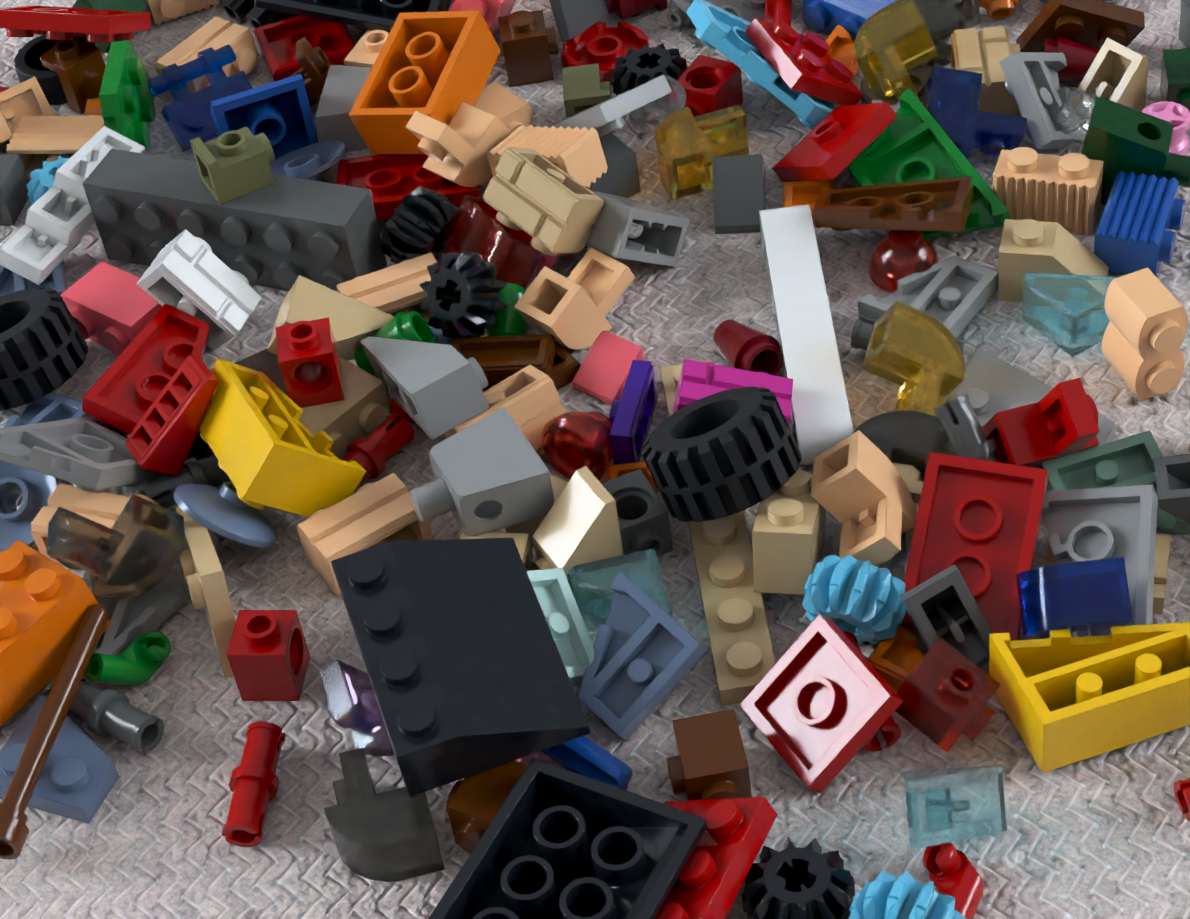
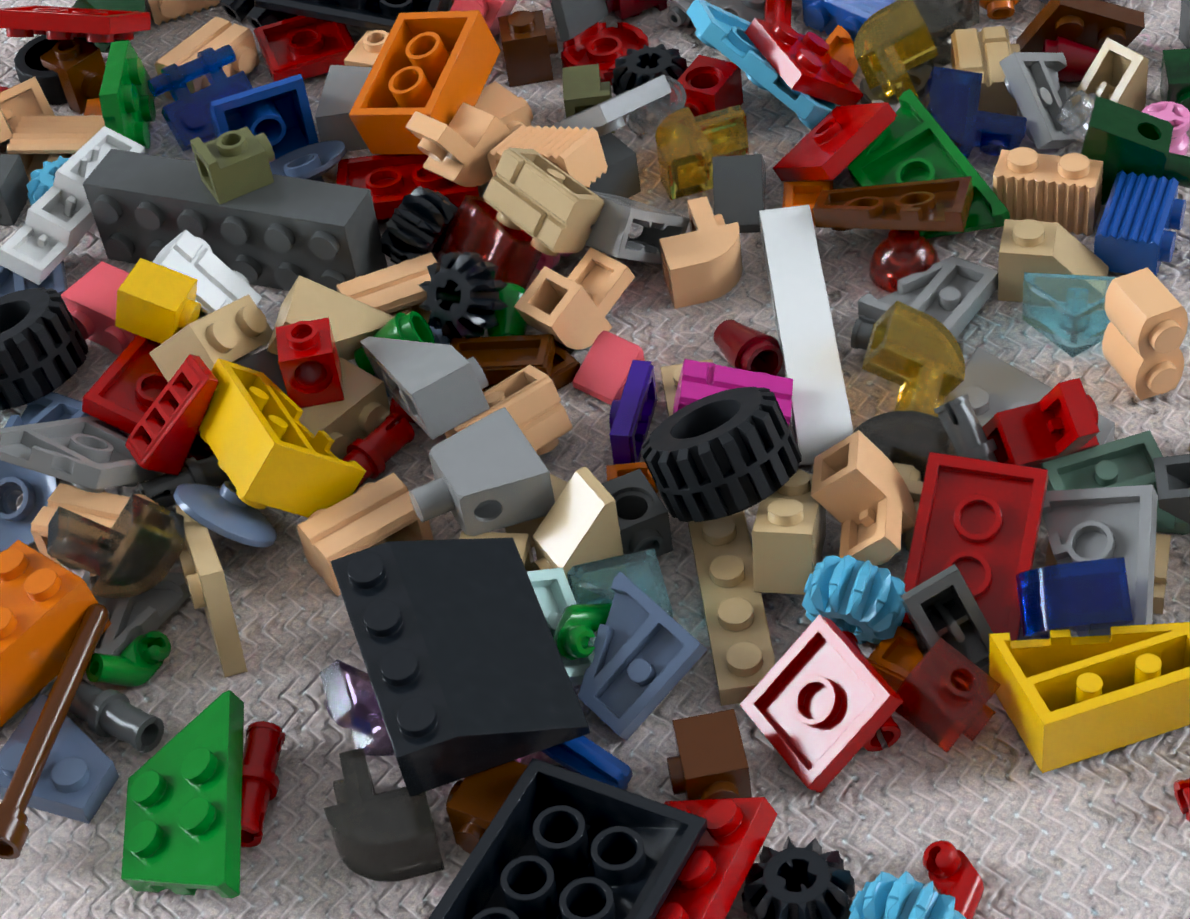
(156, 301): none -> yellow brick
(189, 808): none -> green wing
(225, 334): none -> tan brick
(268, 655): red brick -> none
(314, 68): reddish brown bracket -> none
(576, 628): none -> green arm
(578, 441): clear red brick -> none
(703, 261): none -> light nougat brick
(952, 804): clear light blue slope -> none

